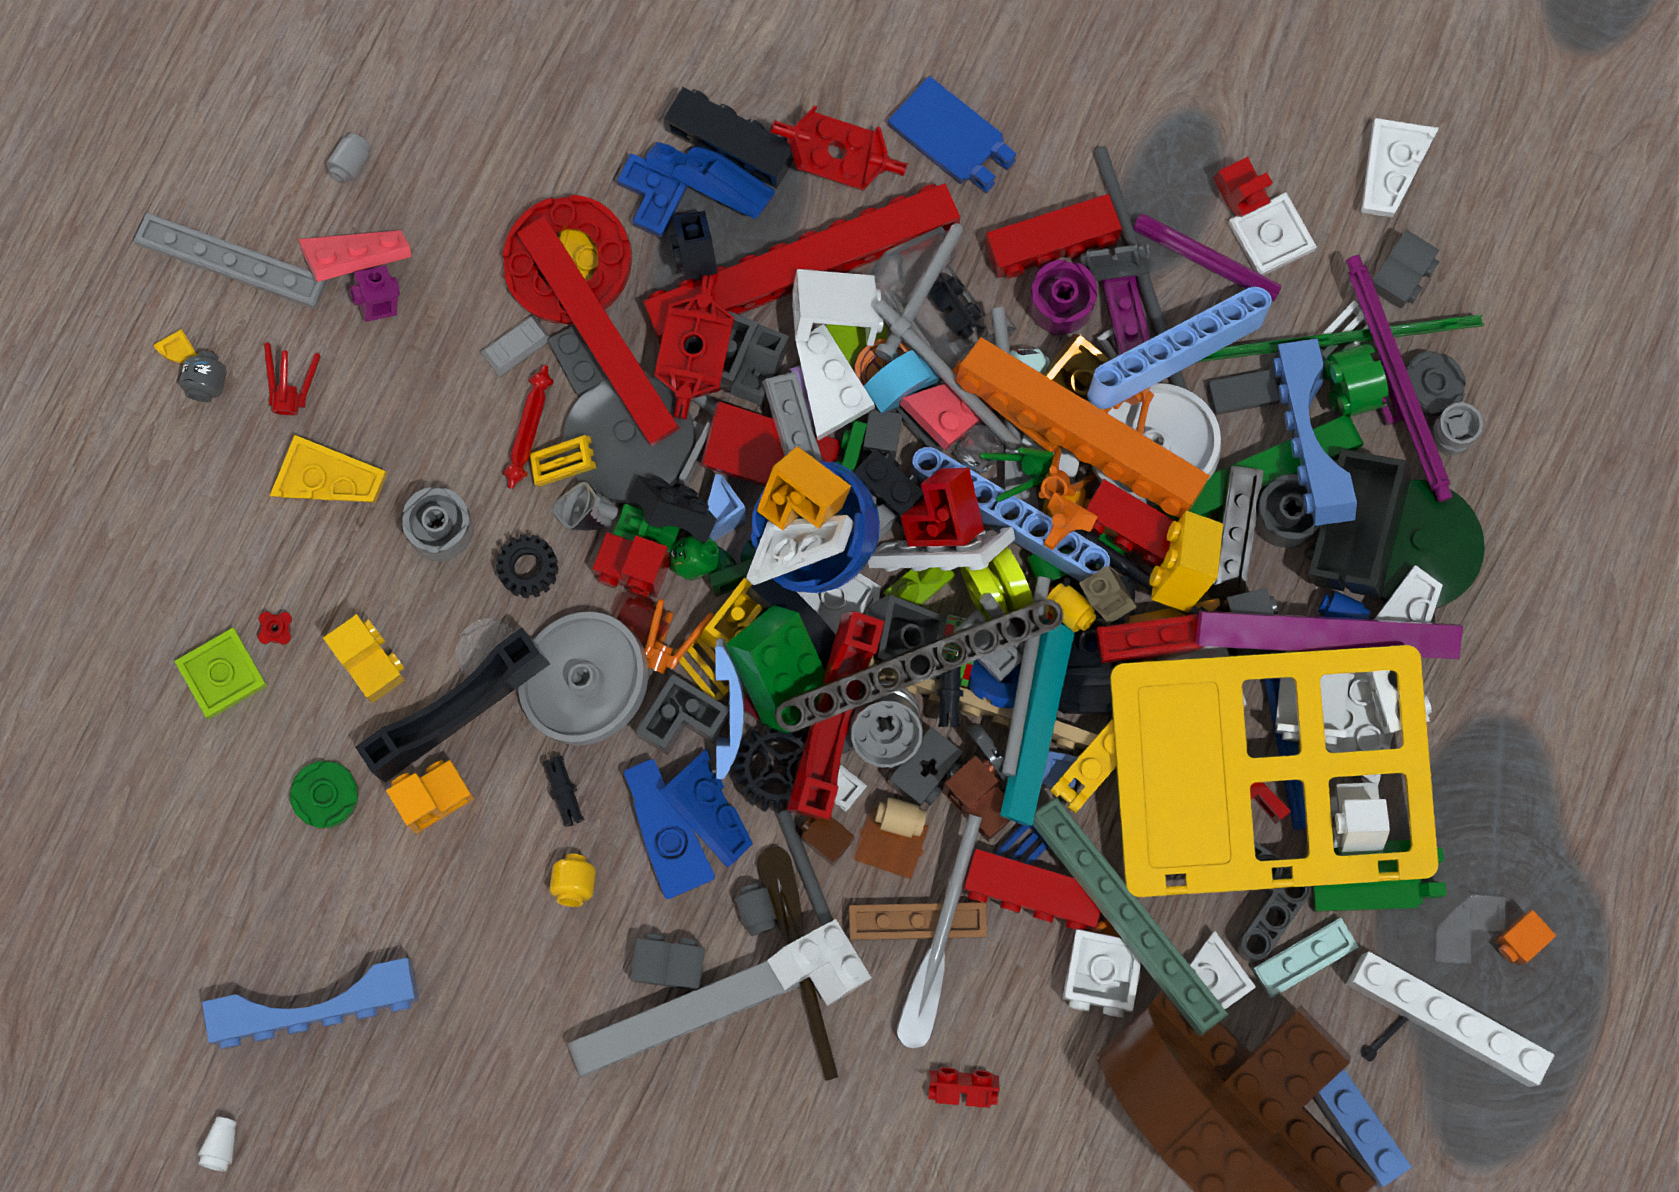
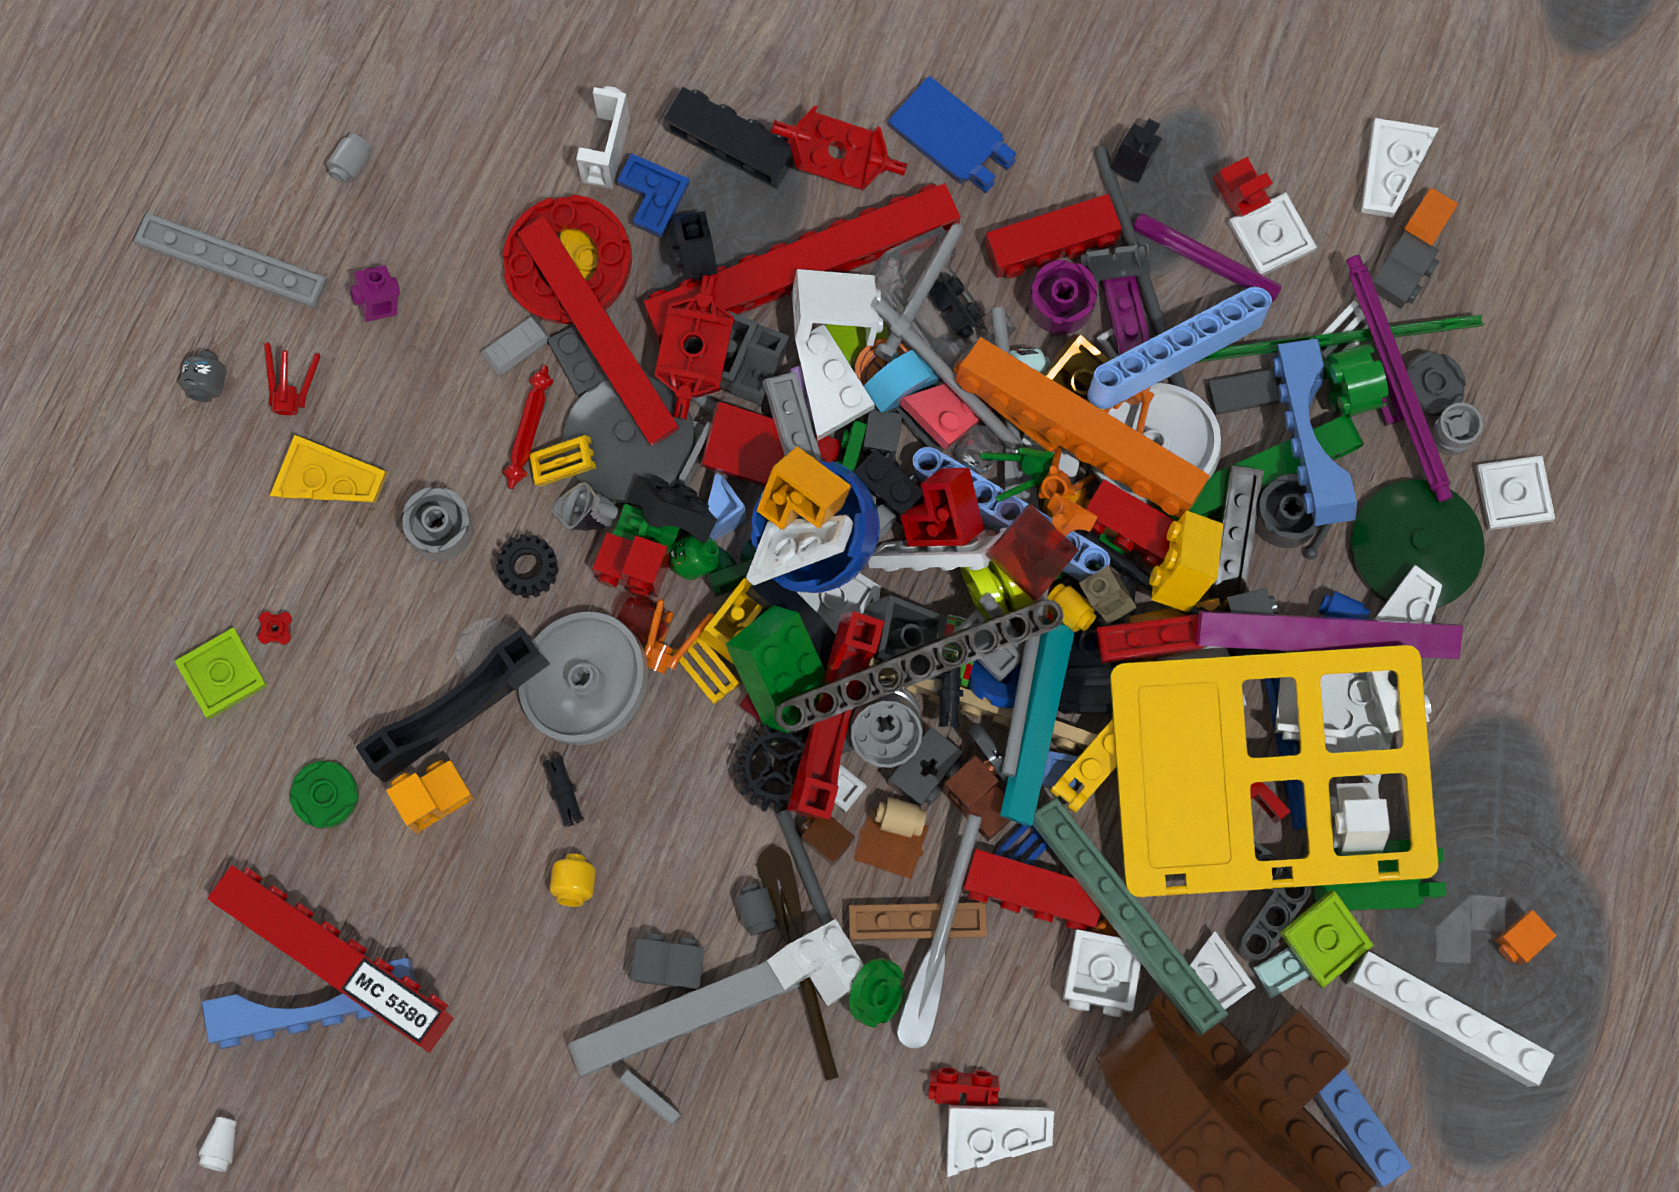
(175, 347): yellow tile -> none
(331, 958): none -> red brick
(351, 253): coral wing -> none
(359, 651): yellow brick -> none
(601, 167): none -> white panel
(649, 1097): none -> light grey tile
(667, 835): blue piece -> none
(680, 707): dark grey brick -> none
(704, 807): blue wing -> none
(714, 177): blue piece -> none
(728, 746): light blue slope -> none
(876, 992): none -> green tile
(921, 585): lime tile -> none
(993, 1133): none -> white wing
(1032, 552): none -> clear red tile
(1137, 150): none -> black brick
(1326, 939): none -> lime tile
(1361, 549): pearl dark grey piece -> none
(1370, 1053): black hinge -> none
(1431, 216): none -> orange tile
(1515, 493): none -> white tile

